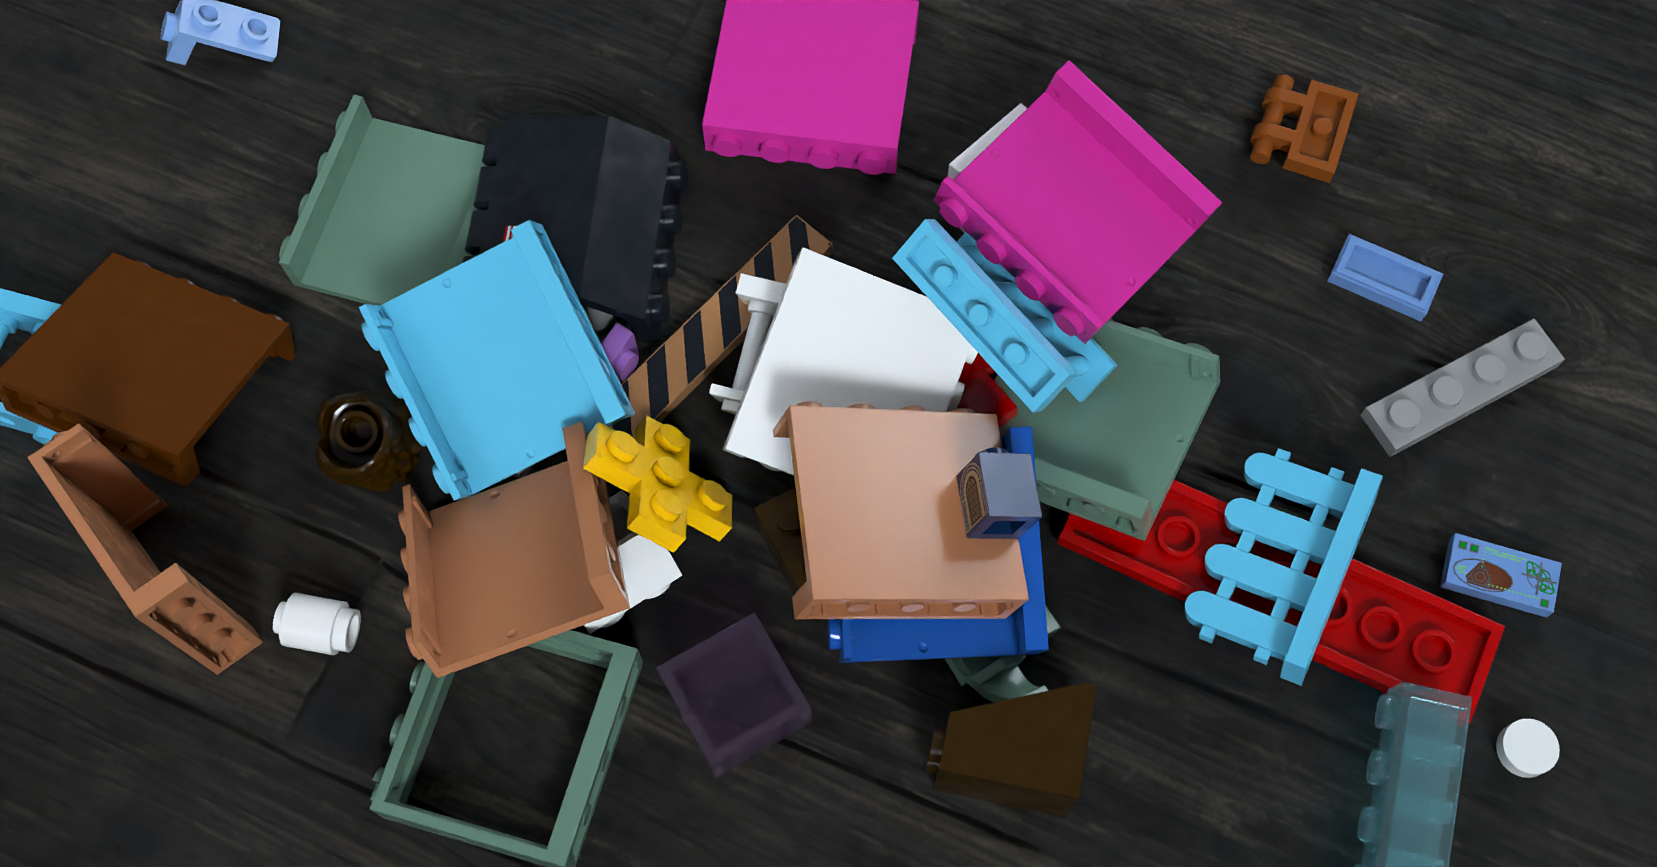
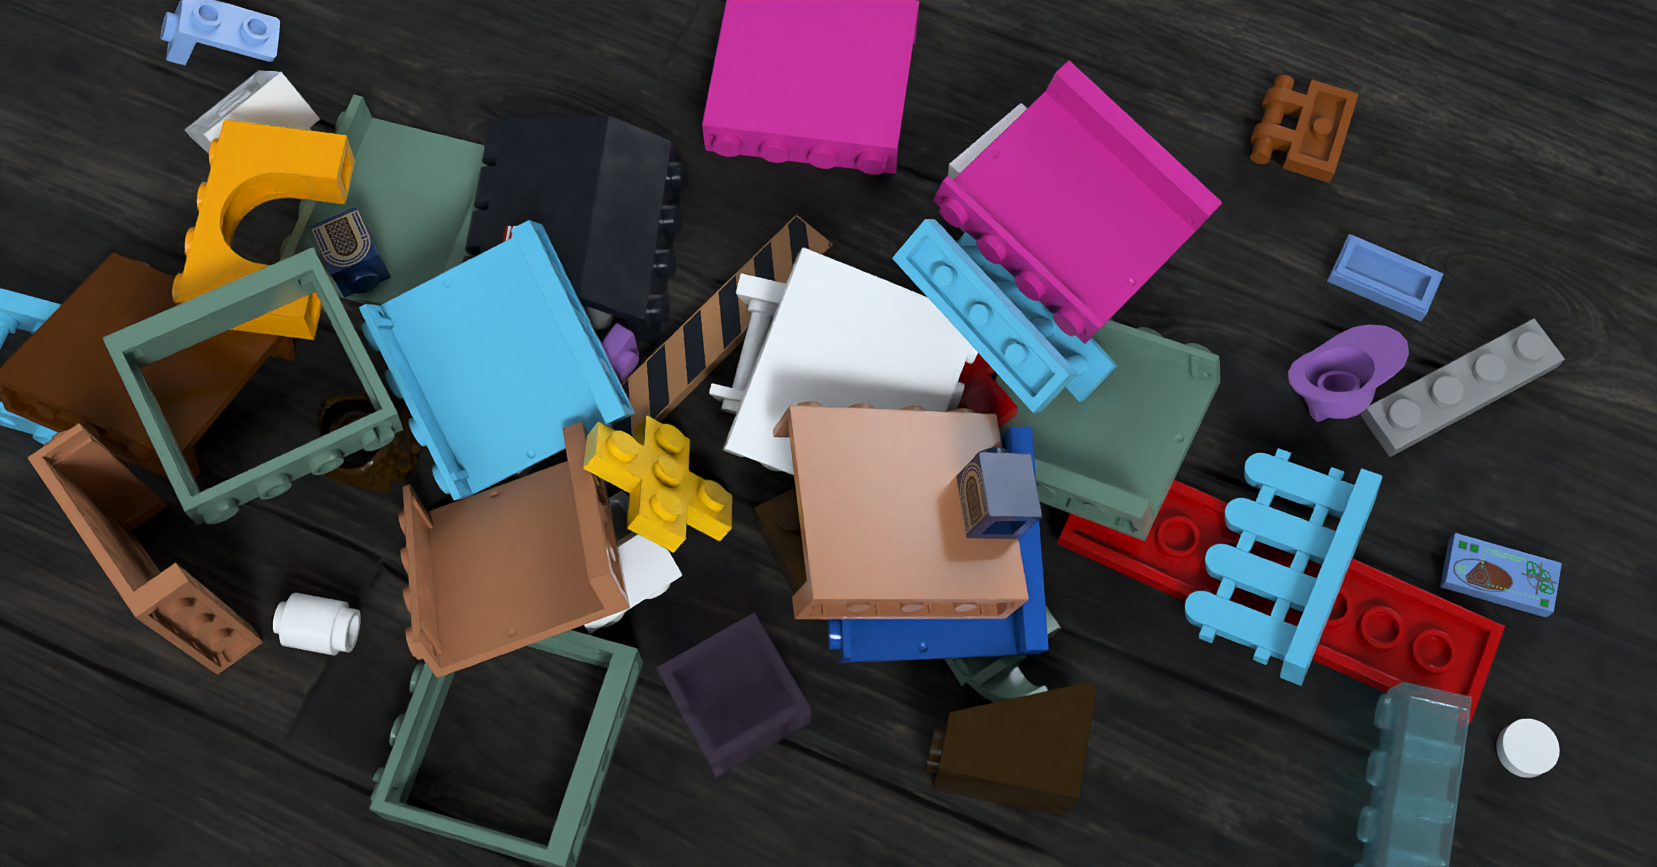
(216, 313): none -> sand green window
(249, 168): none -> light orange arch
(261, 99): none -> white slope
(350, 252): none -> brick
(1347, 369): none -> medium lavender piece

